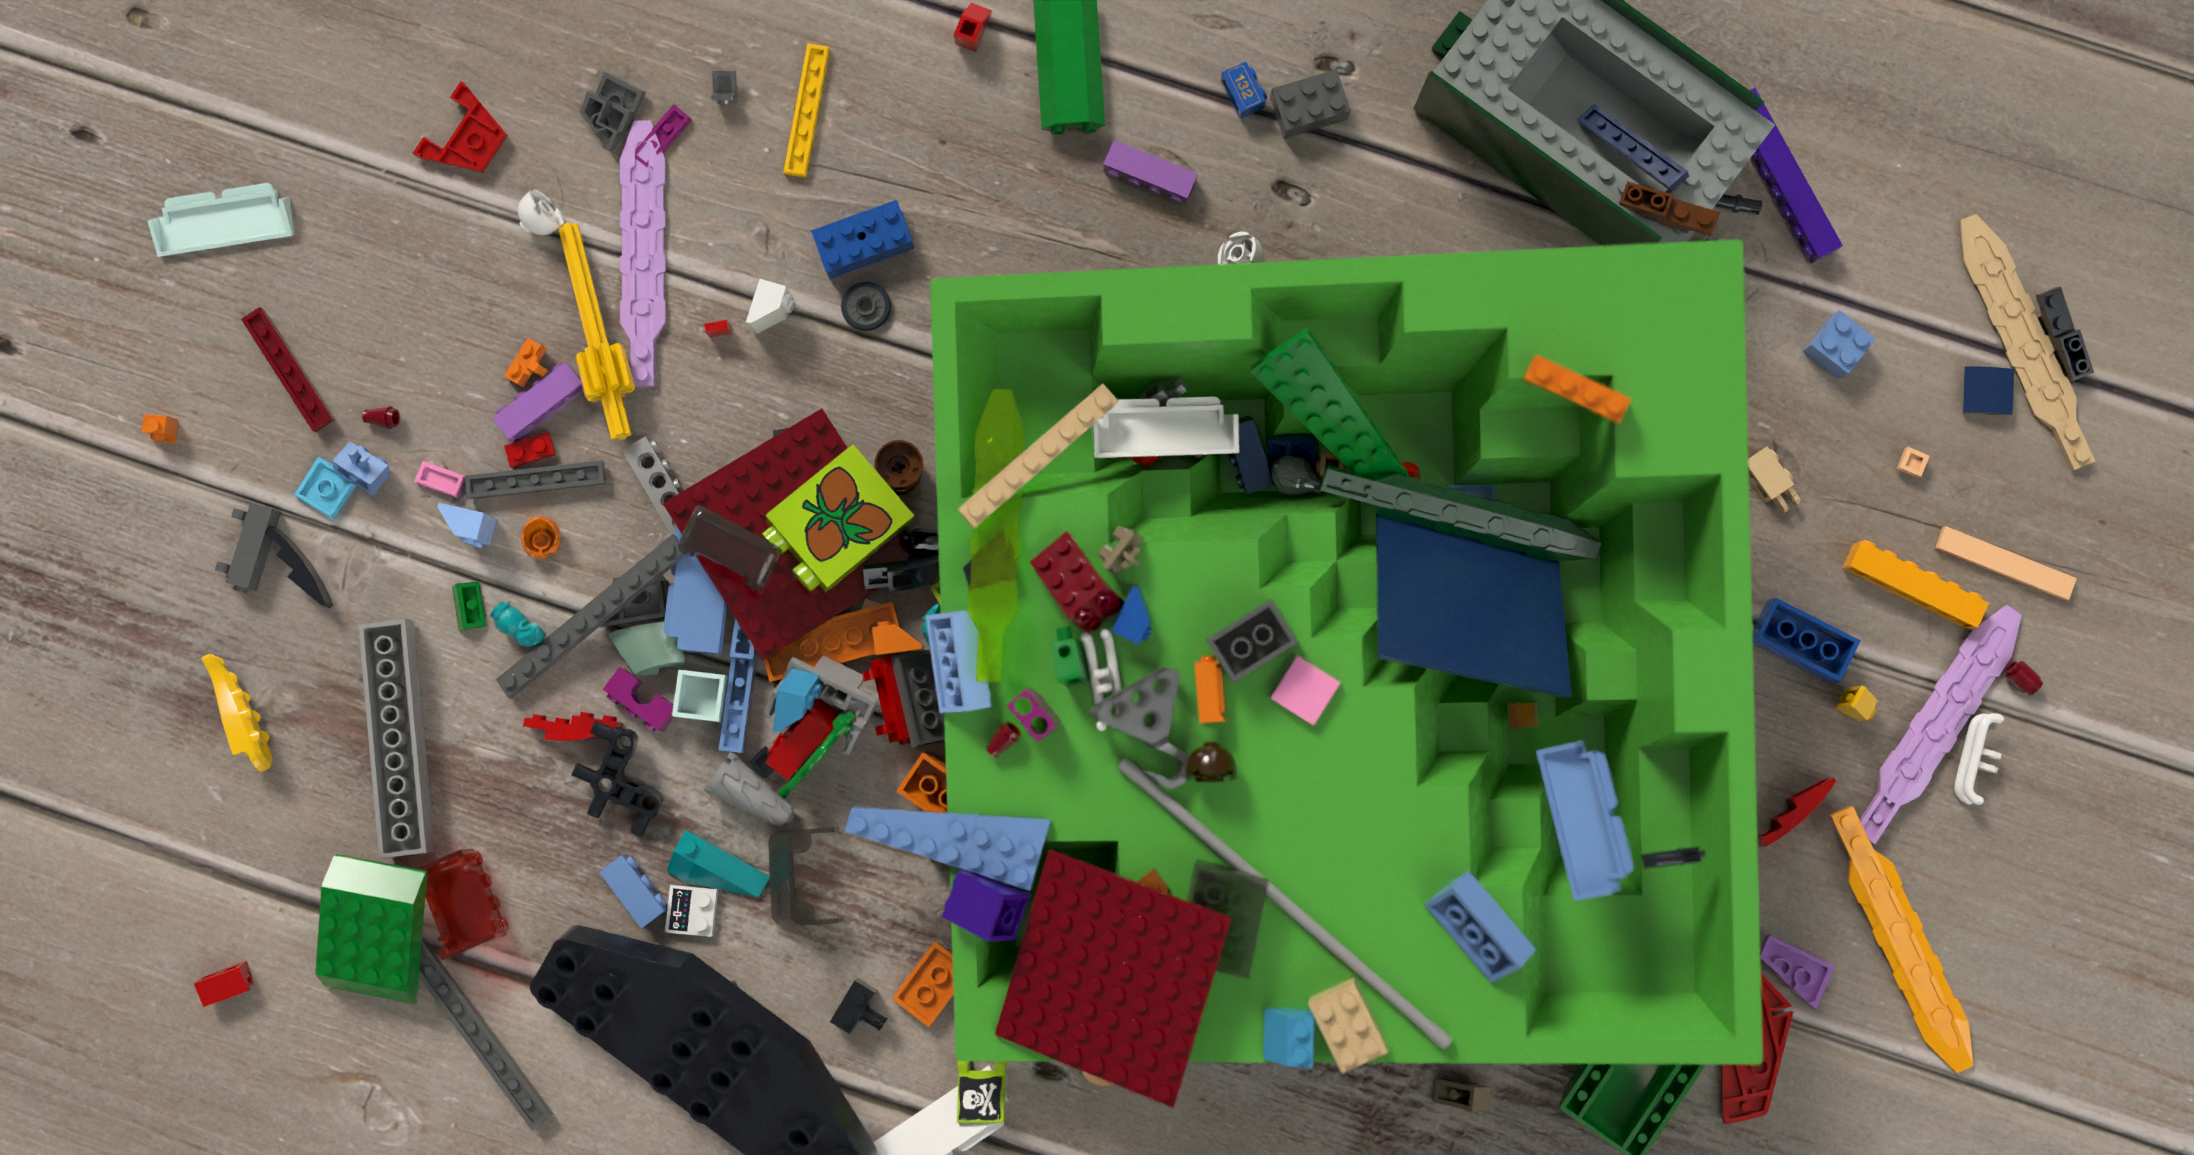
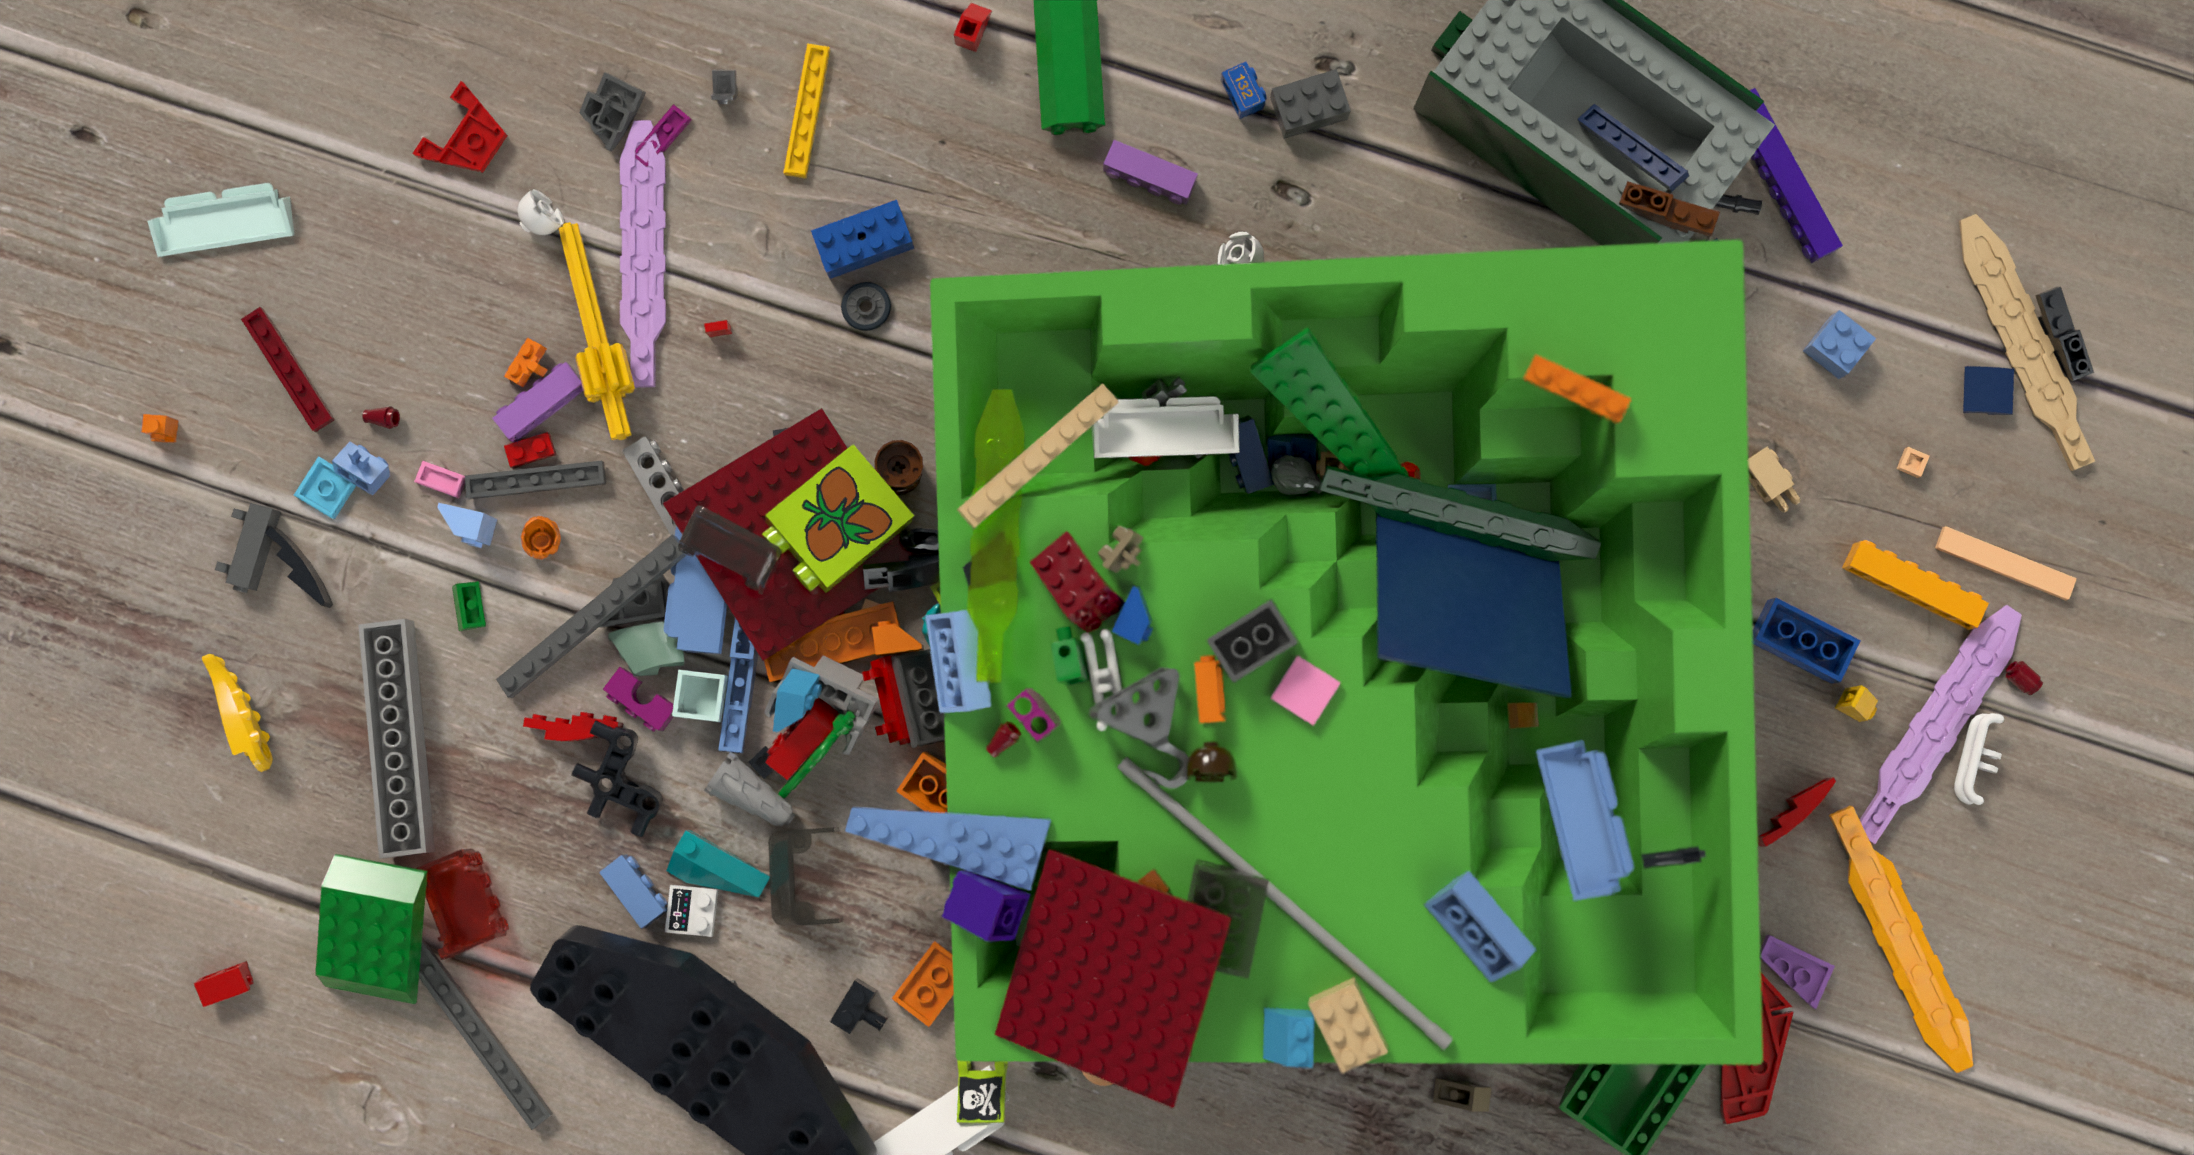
(516, 625): teal animal -> none
(769, 306): white slope -> none

